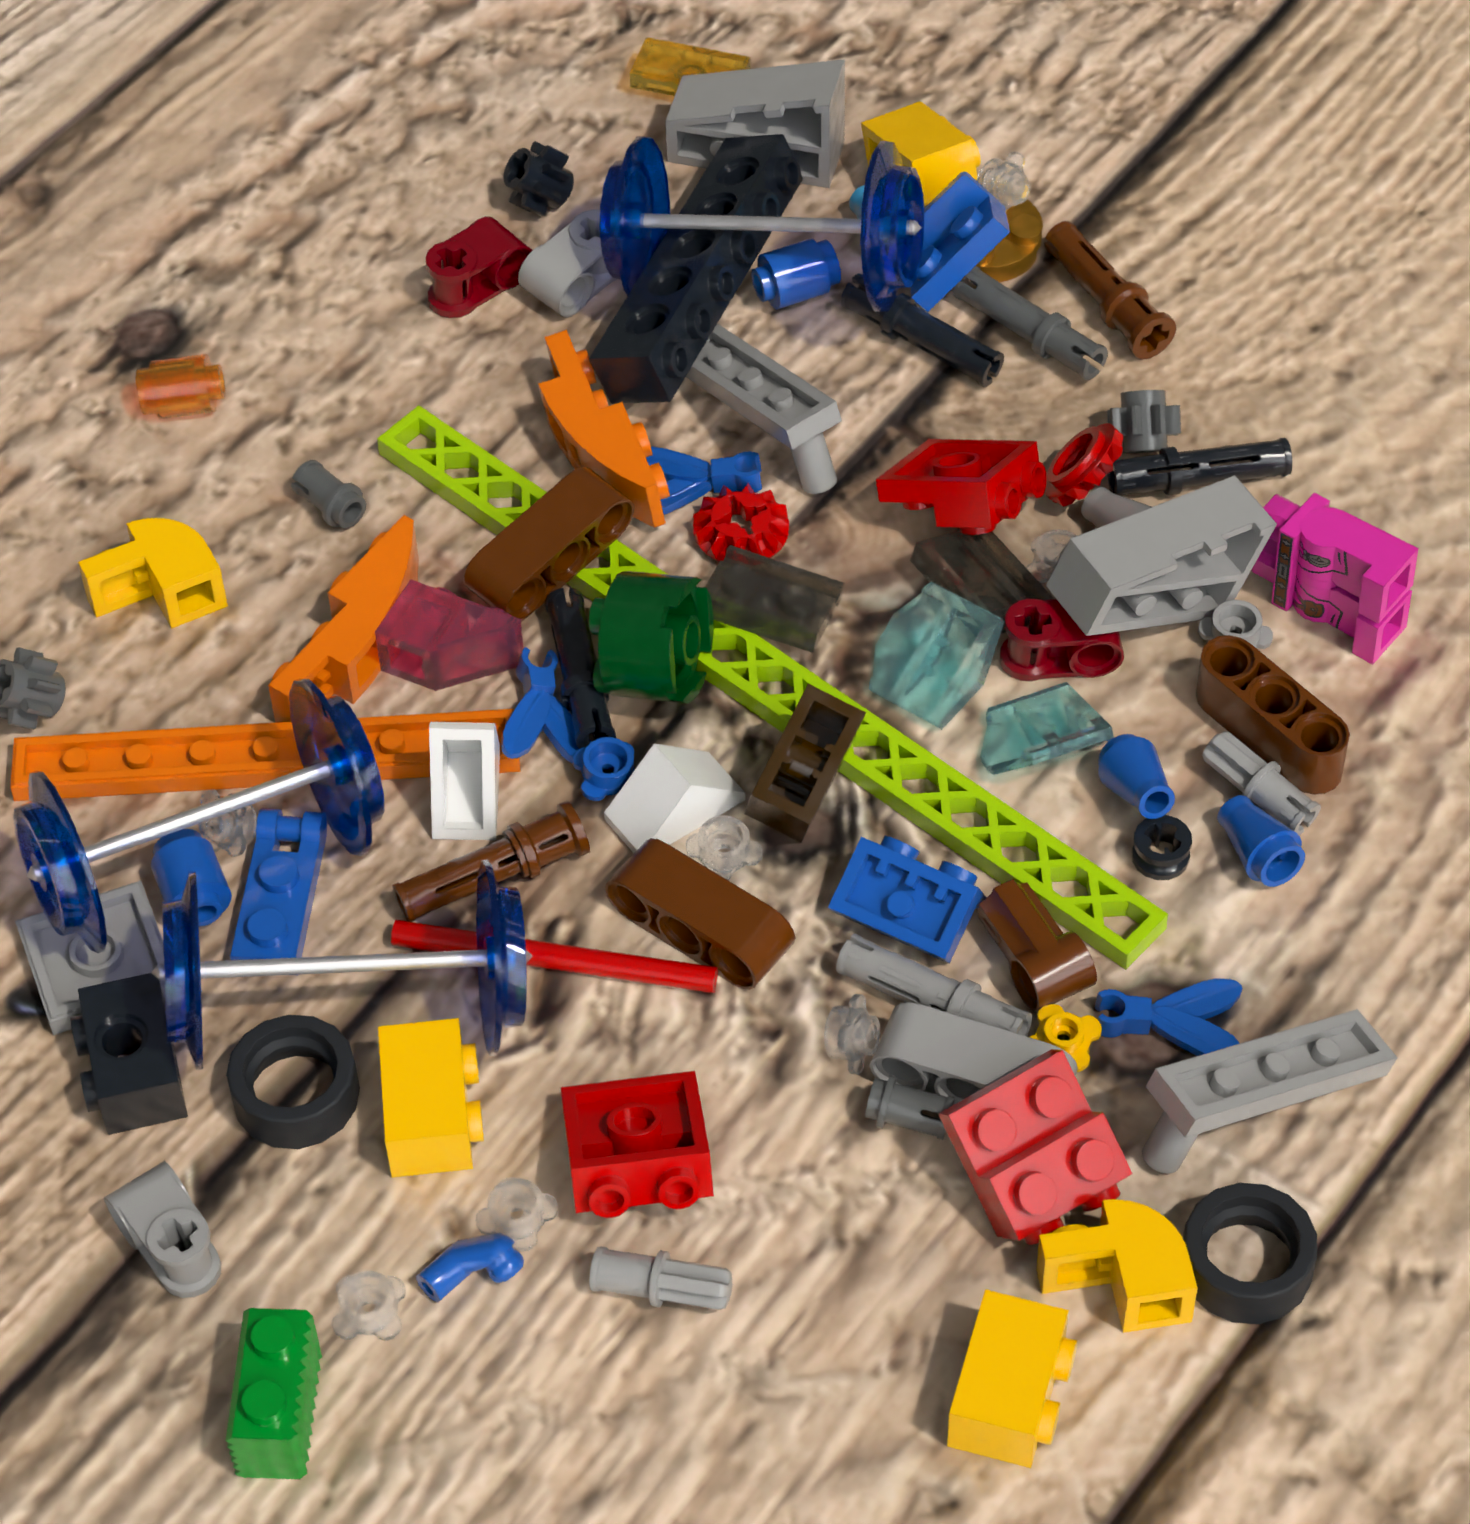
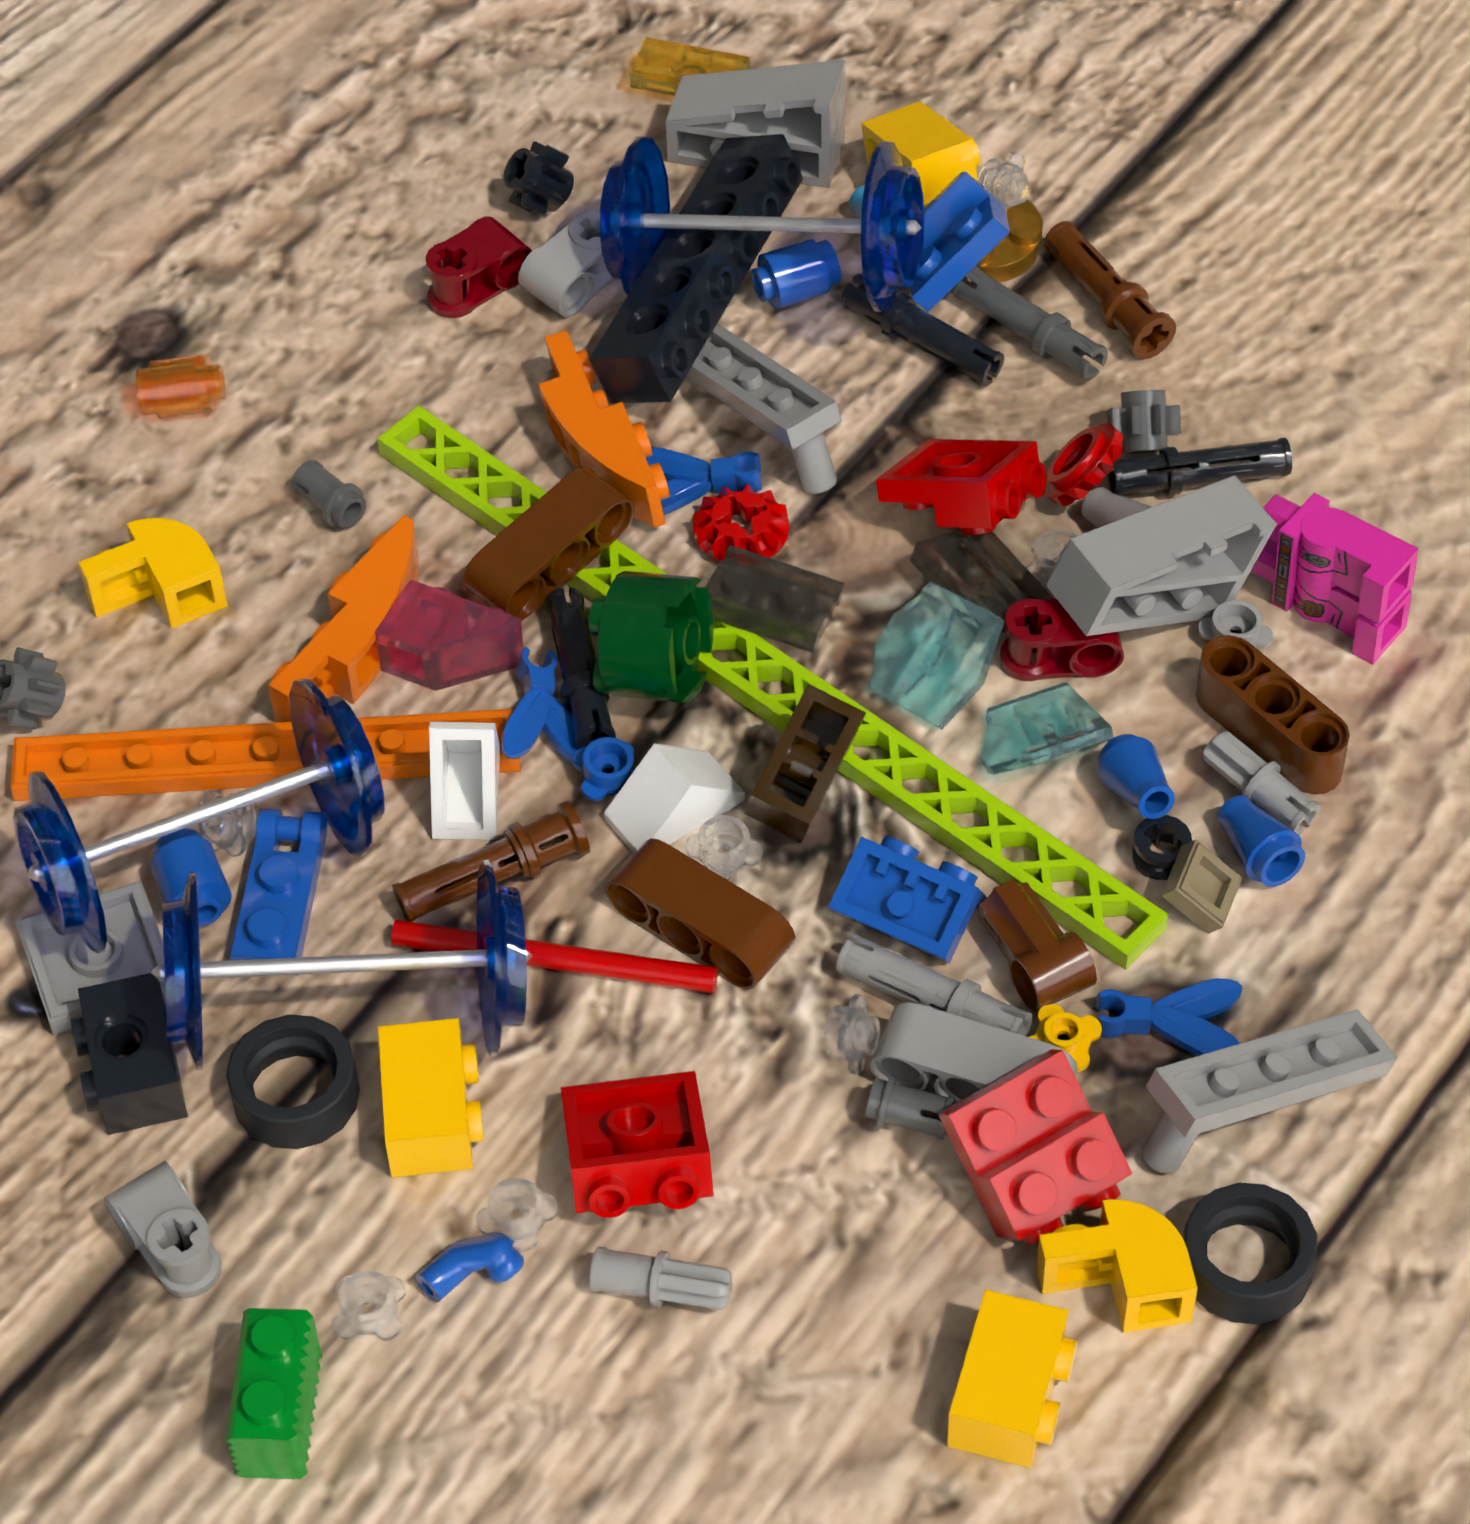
(1201, 886): none -> dark tan tile

